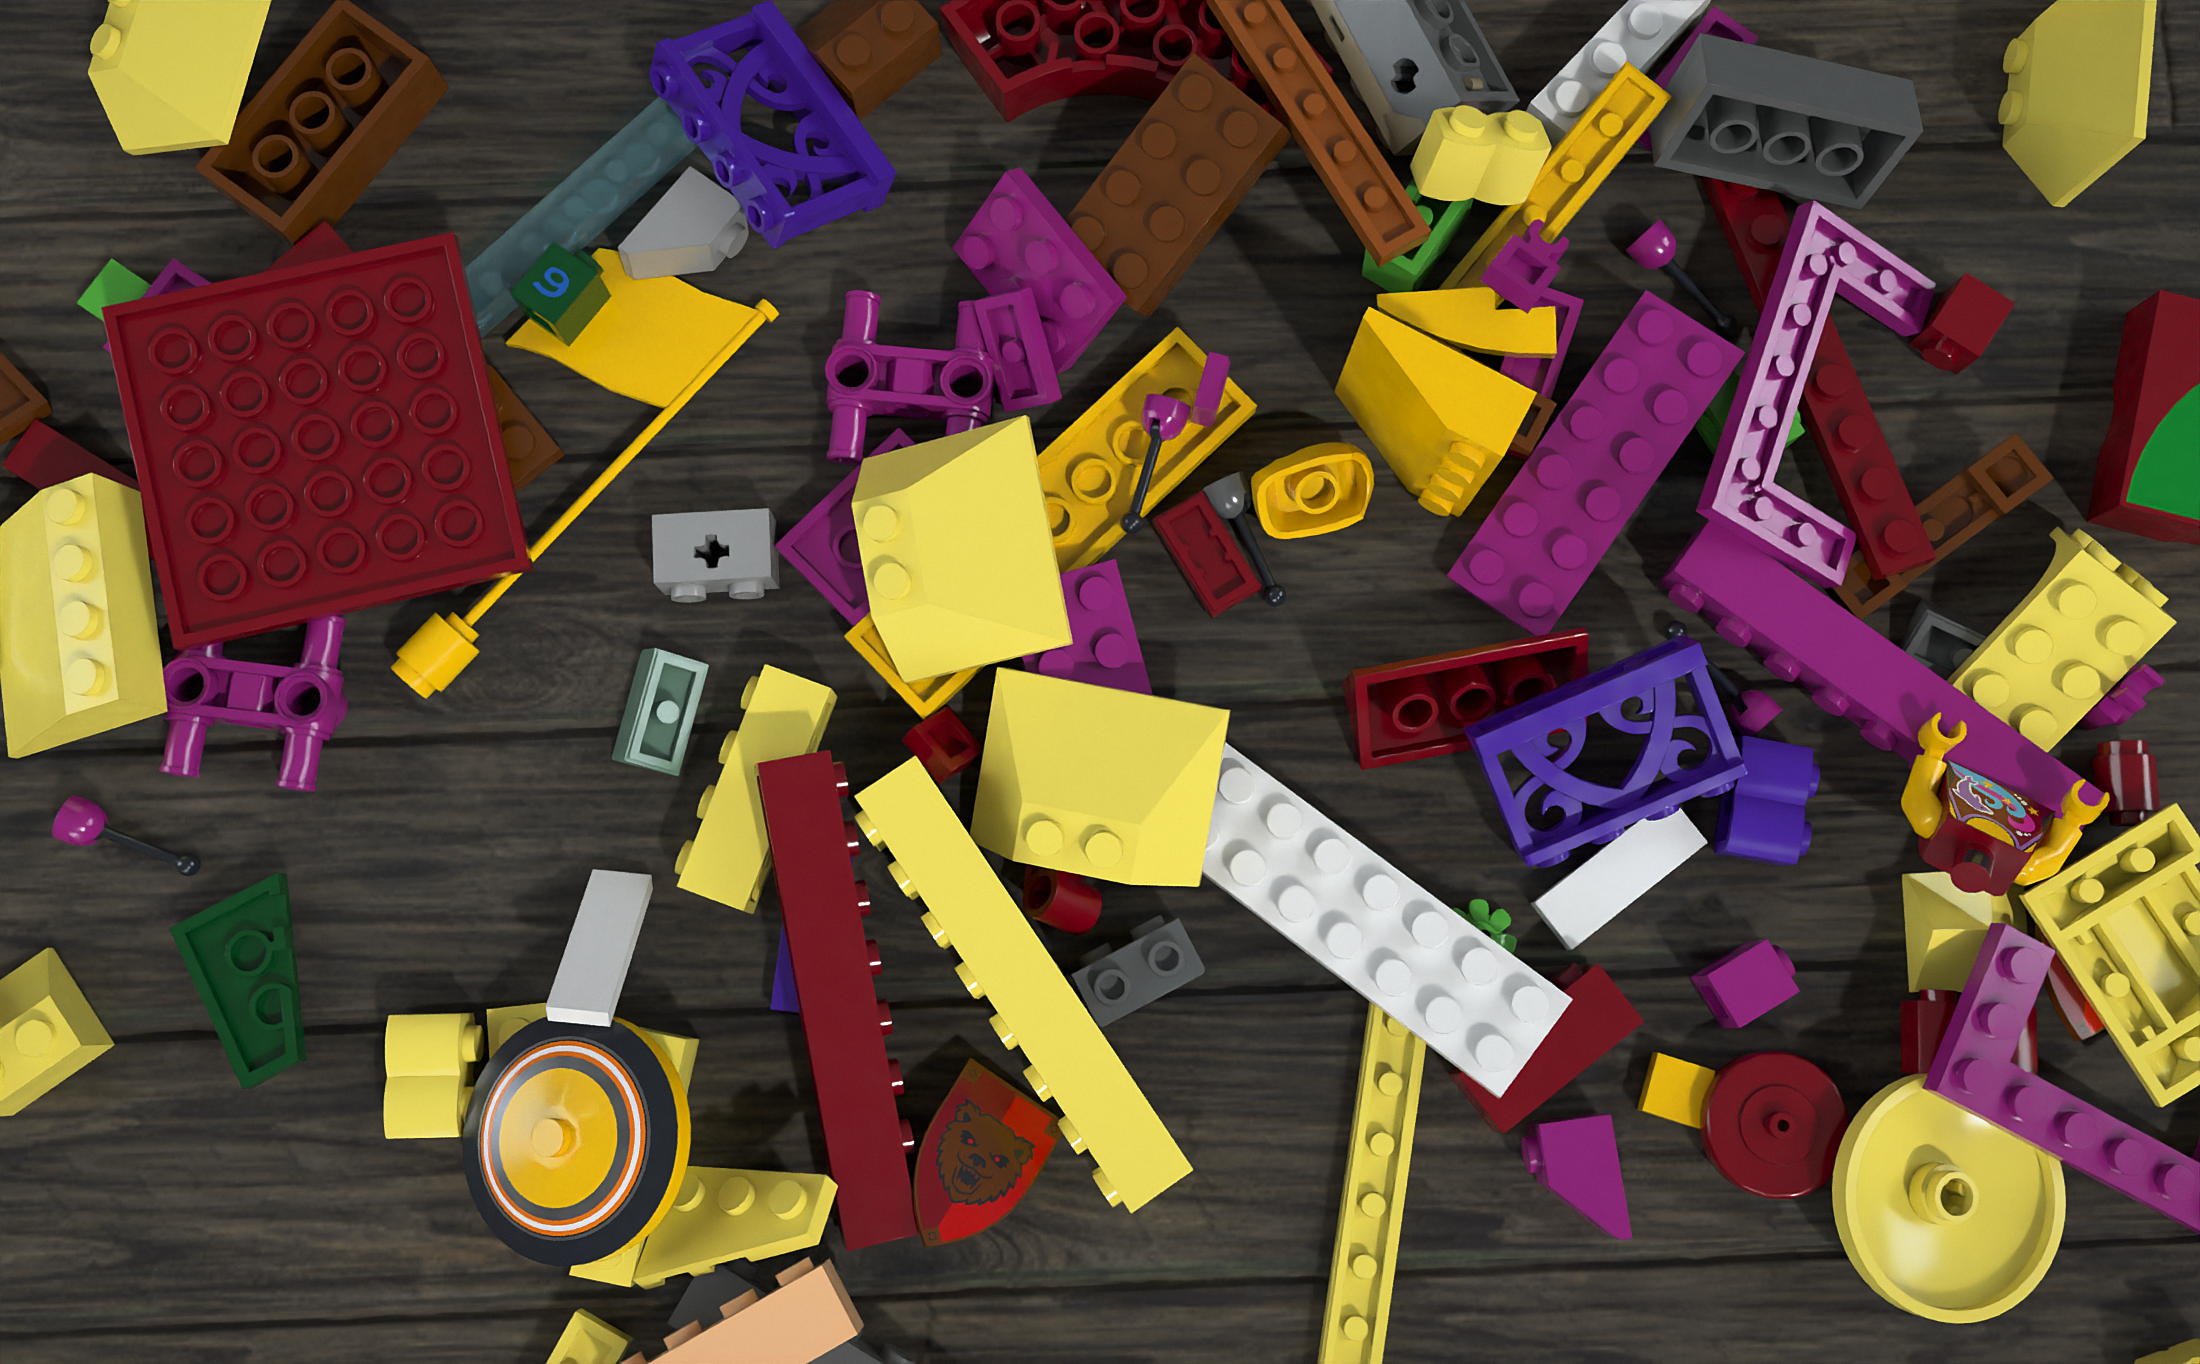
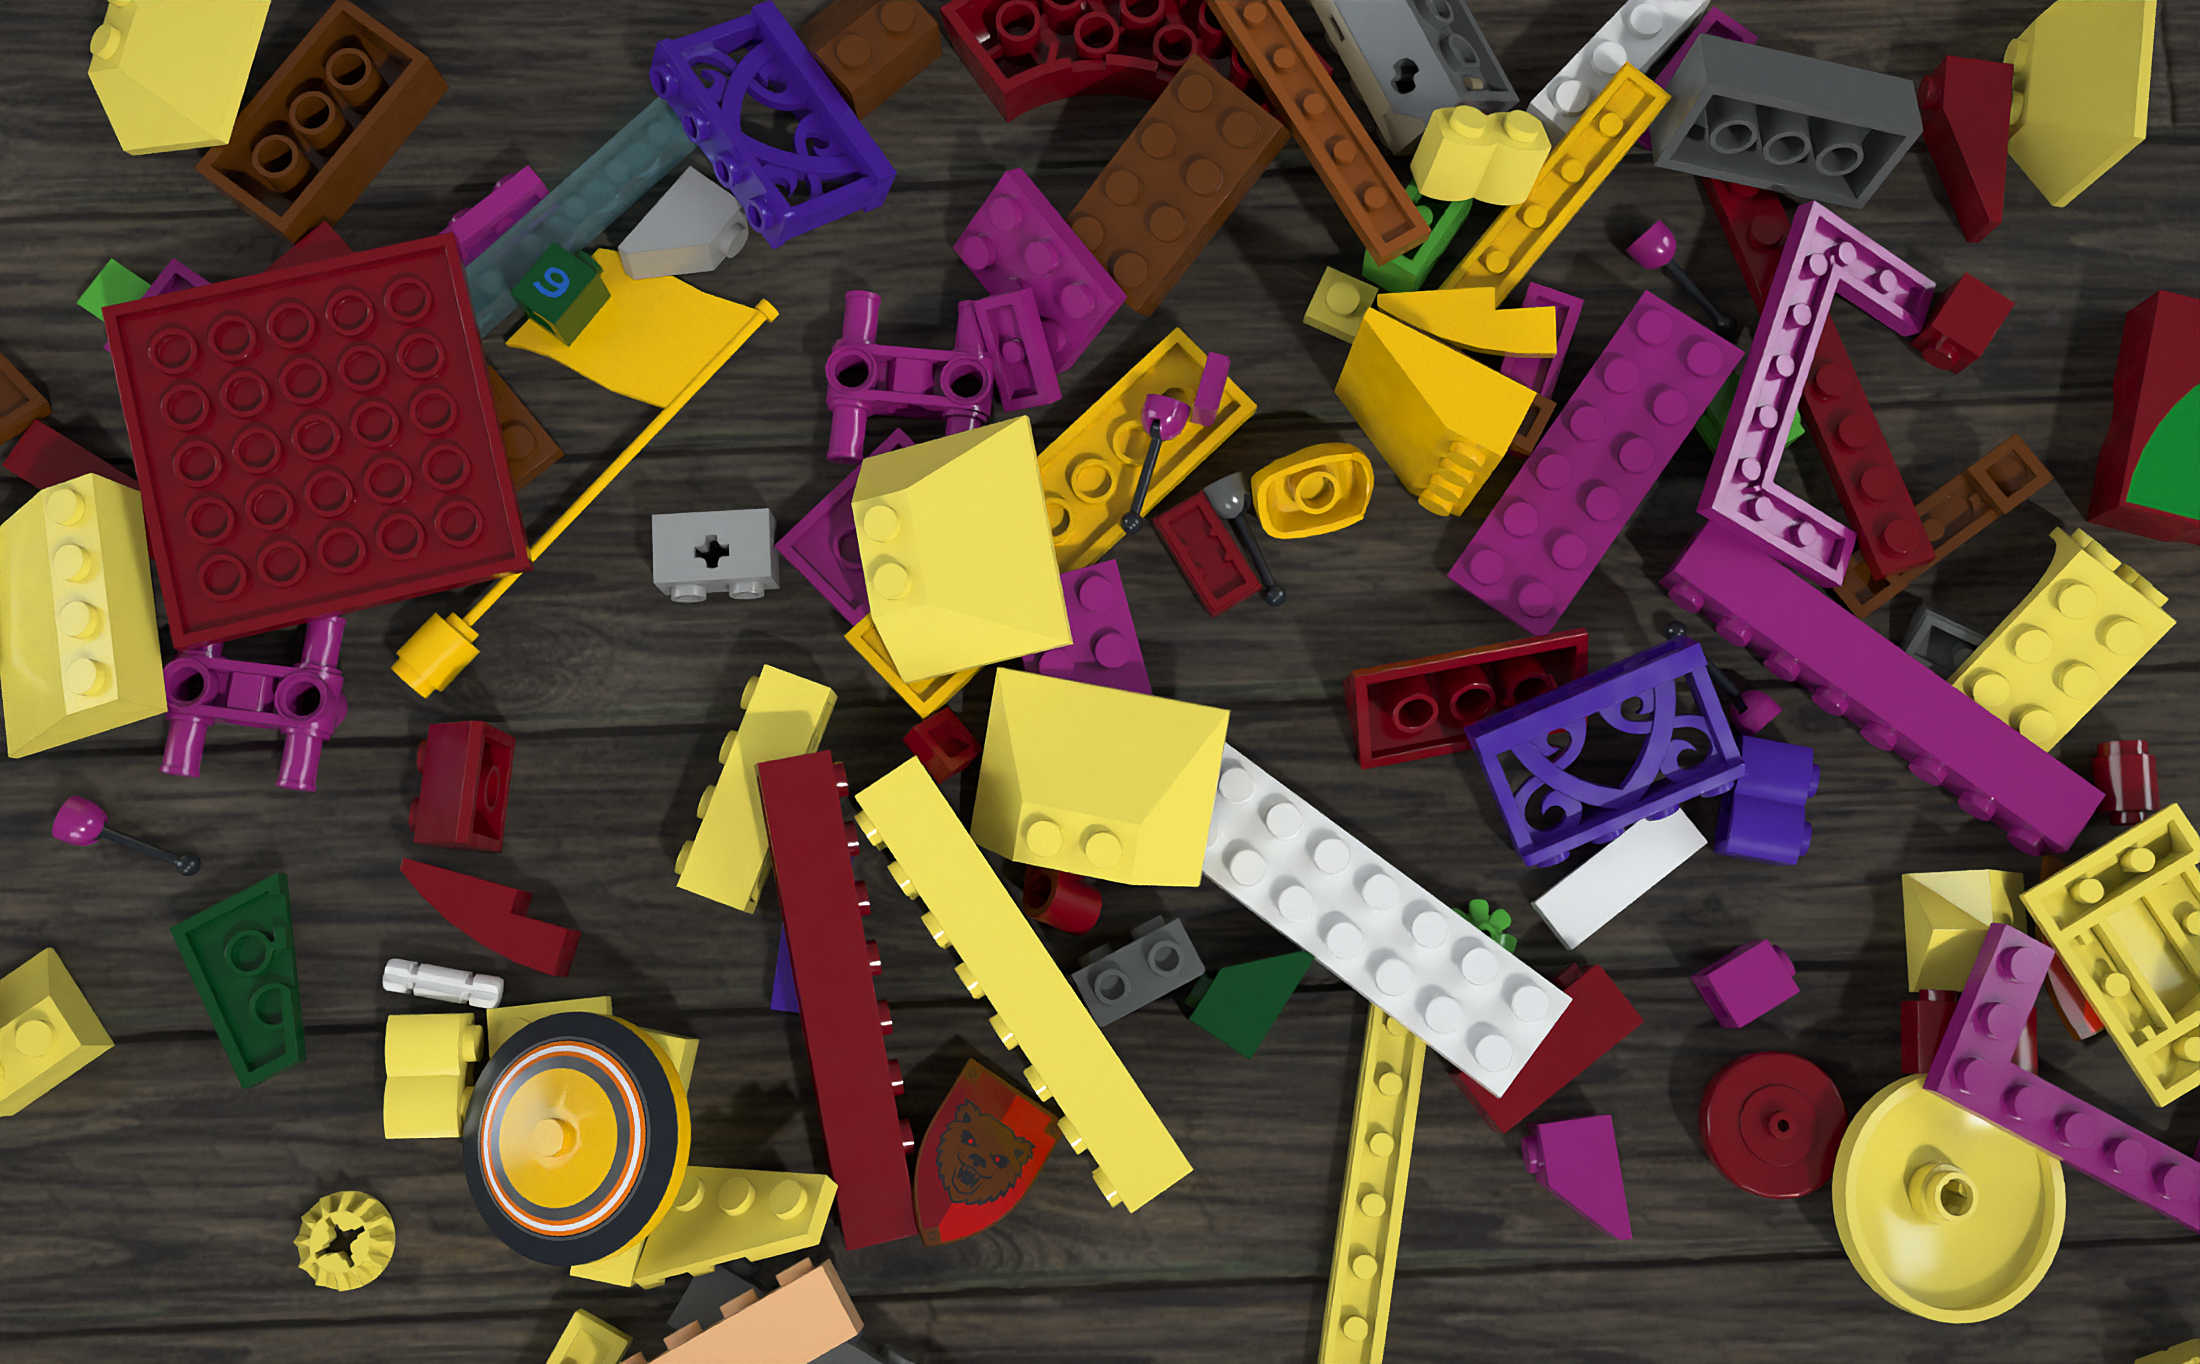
(370, 1251): none -> light yellow gear
(443, 983): none -> white axle
(463, 787): none -> dark red slope
(495, 917): none -> dark red slope
(497, 213): none -> magenta plate
(600, 948): white tile -> none
(660, 711): sand green slope -> none
(1245, 999): none -> dark green slope
(1339, 304): none -> light yellow plate
(1525, 267): magenta plate -> none
(1675, 1089): yellow tile -> none
(1968, 135): none -> dark red slope
(1981, 828): torso -> none
(2123, 698): magenta plate -> none

